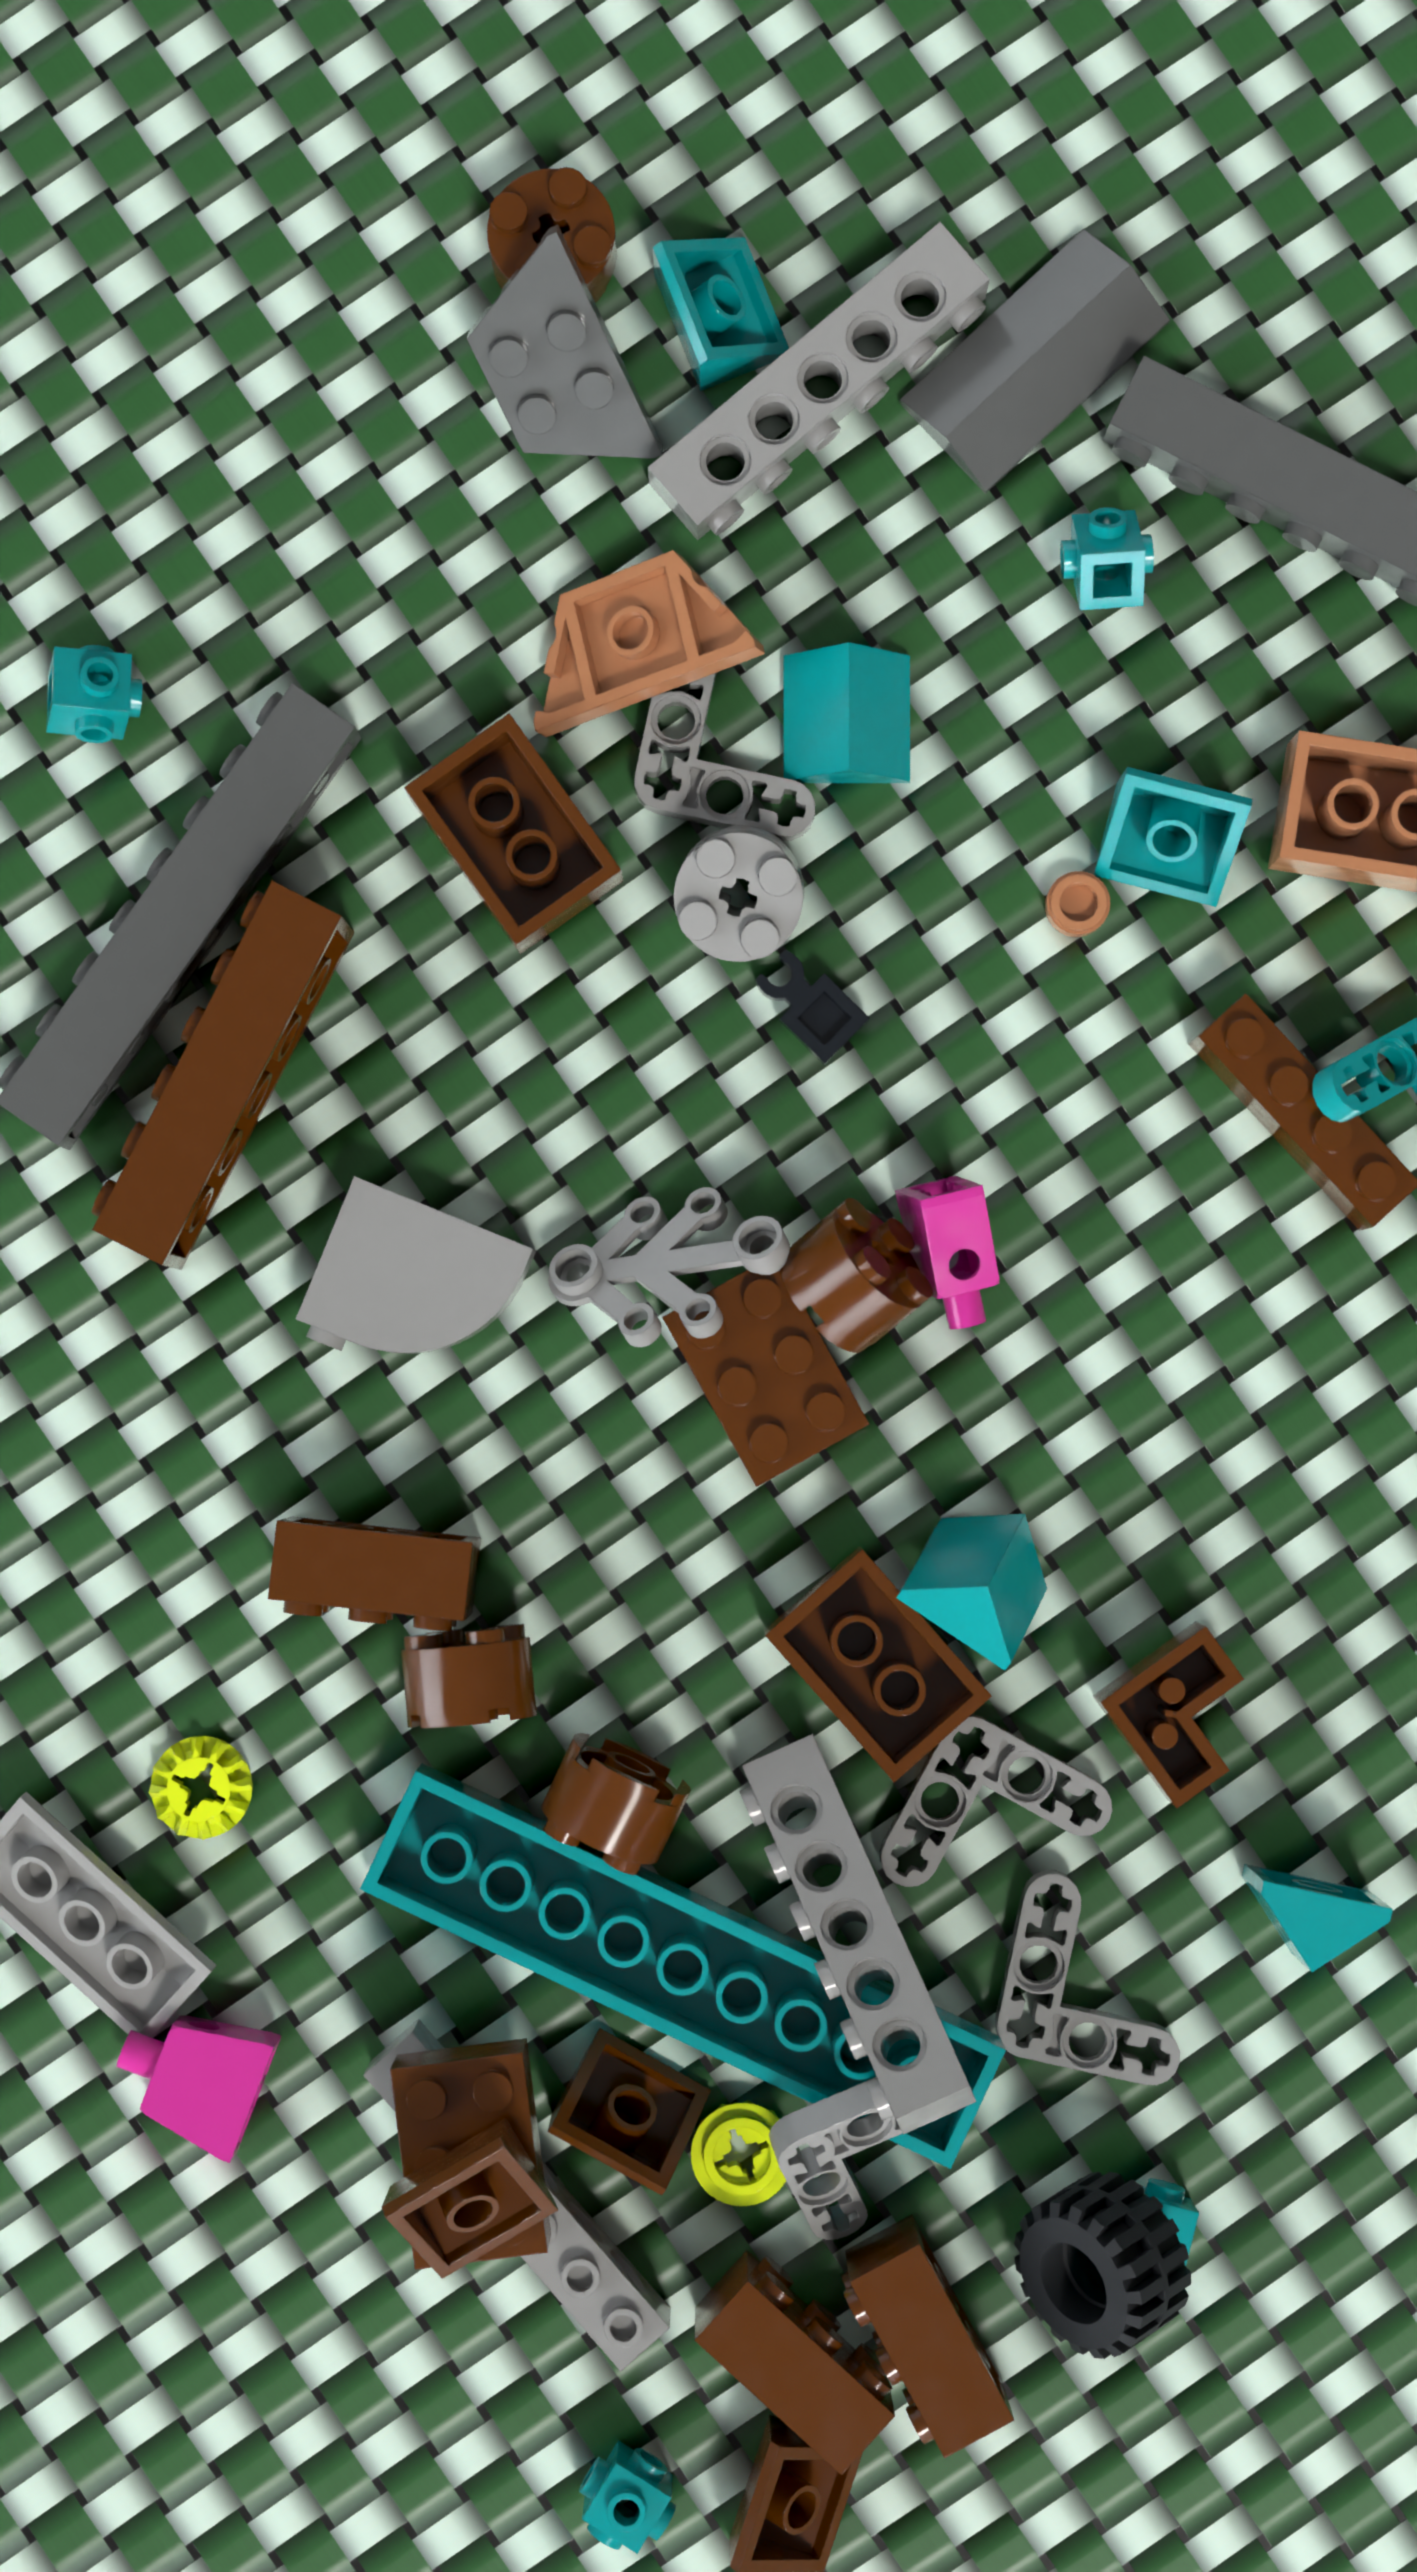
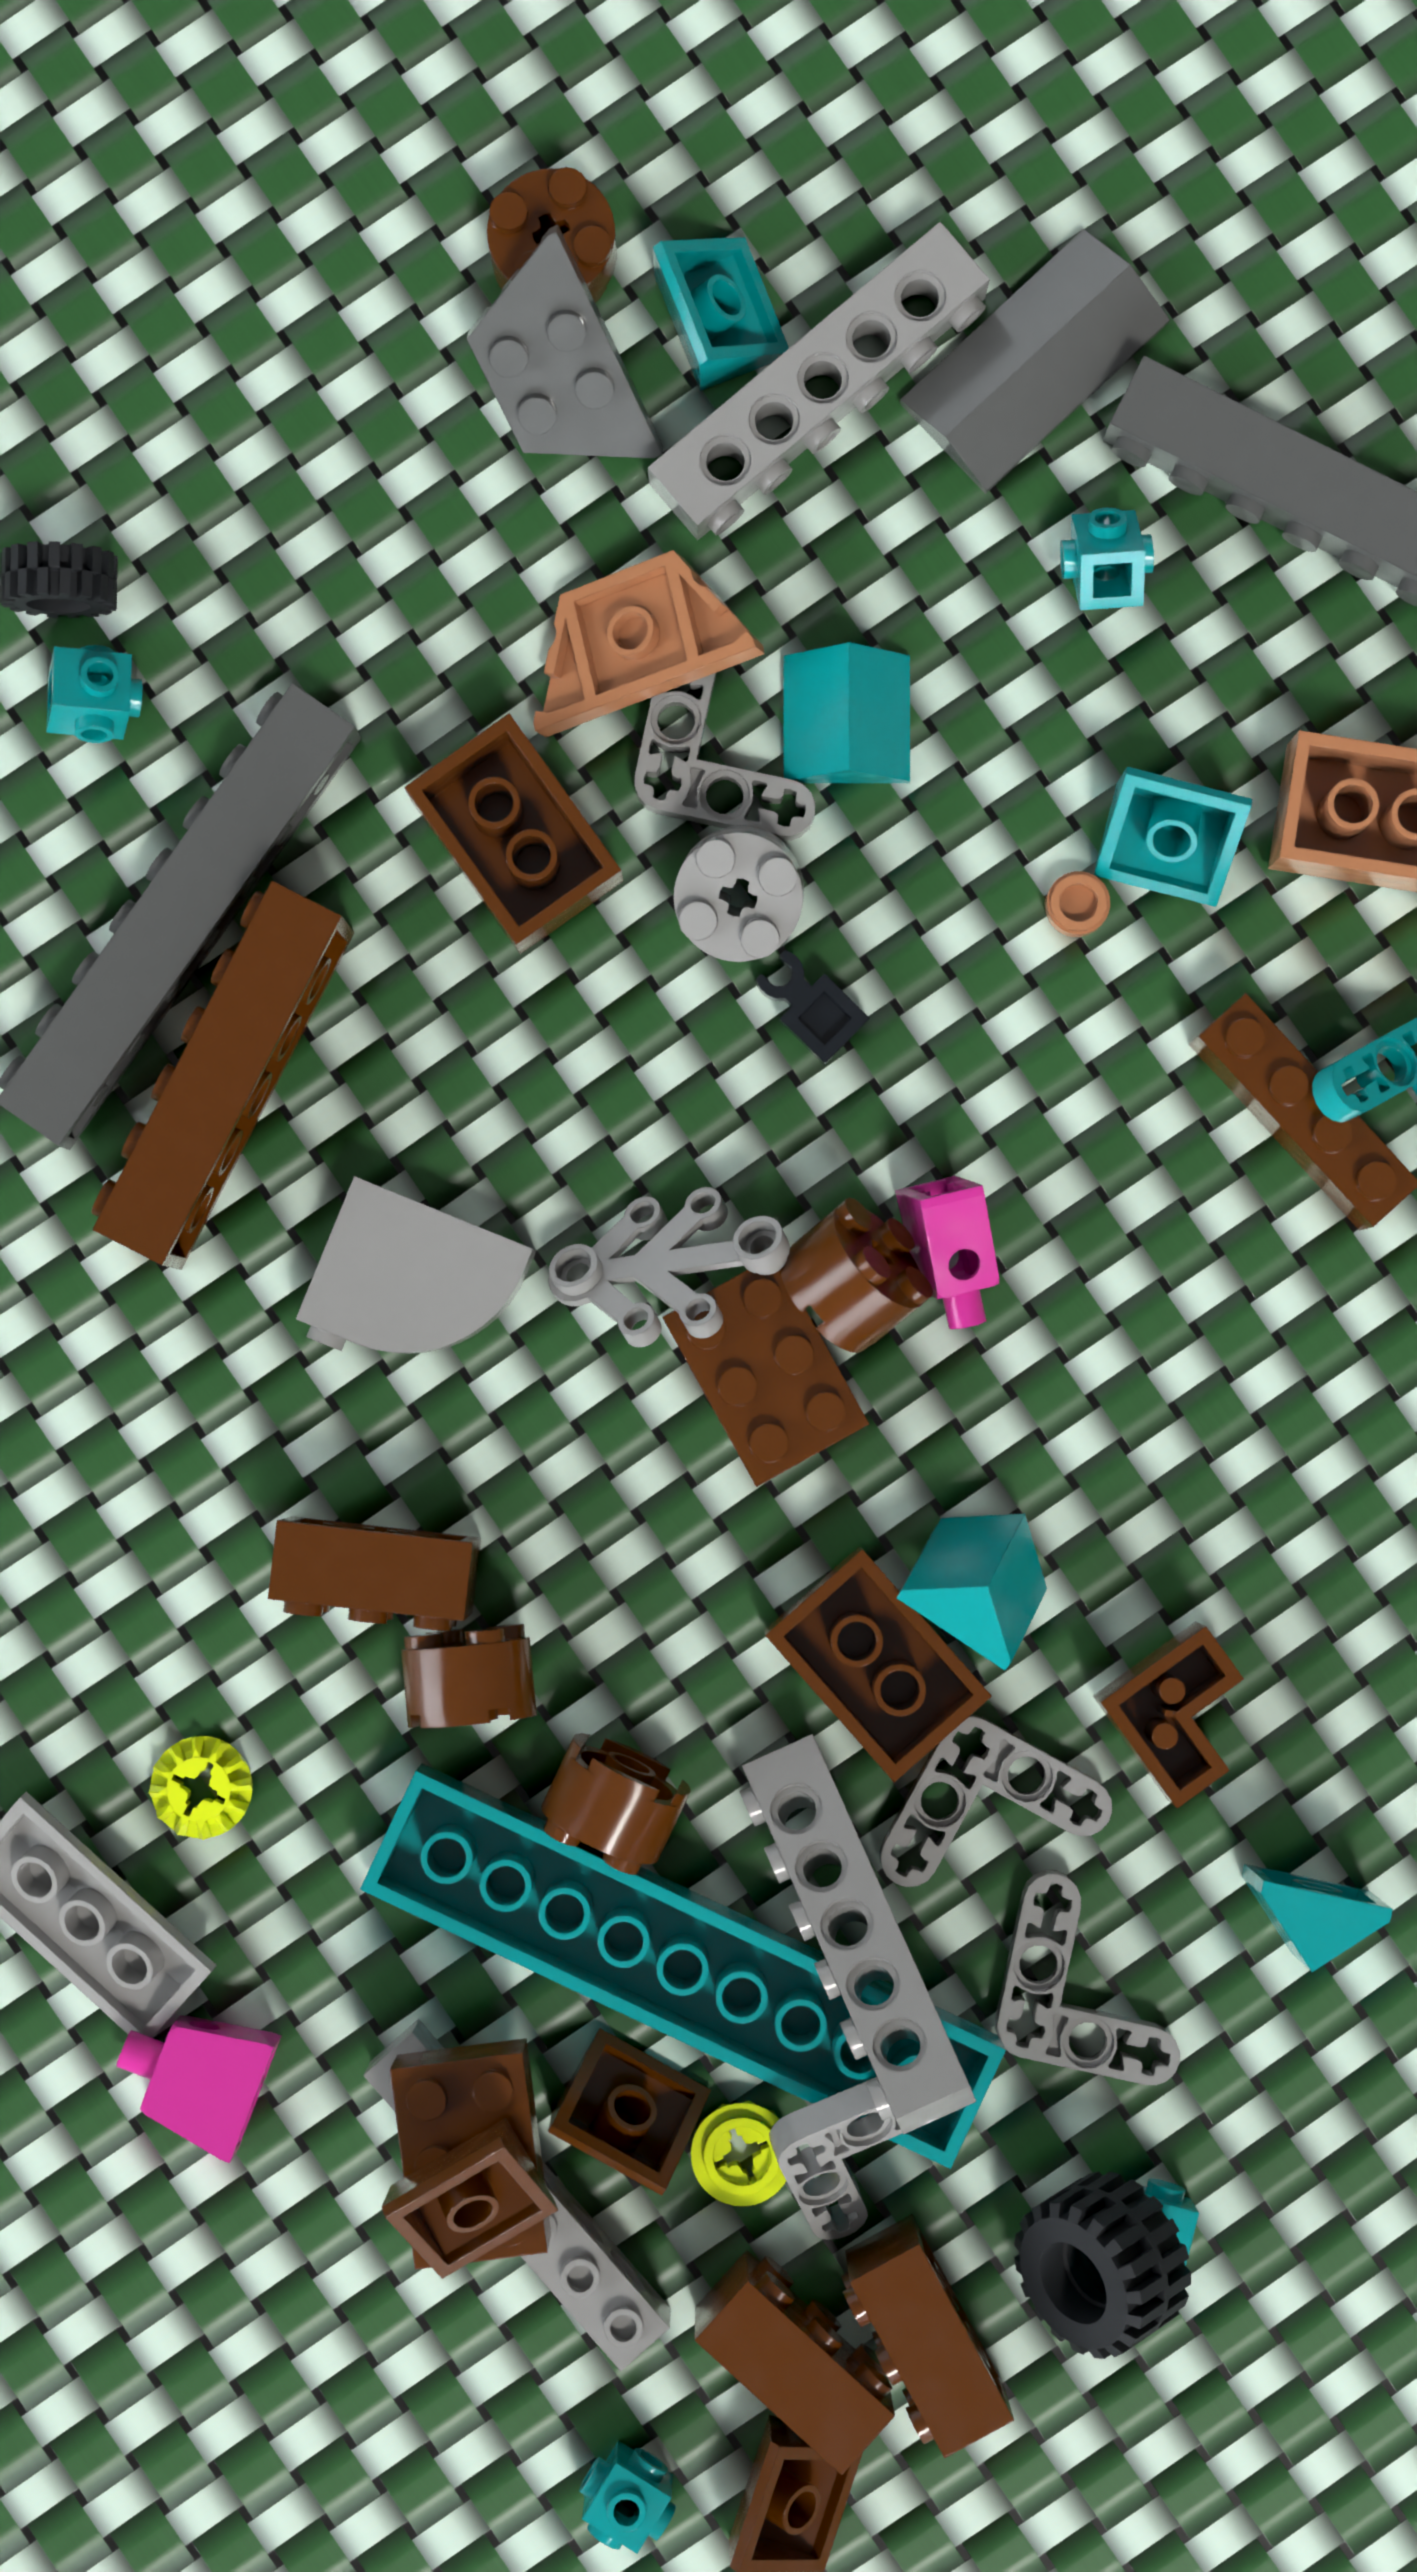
(58, 579): none -> black tyre

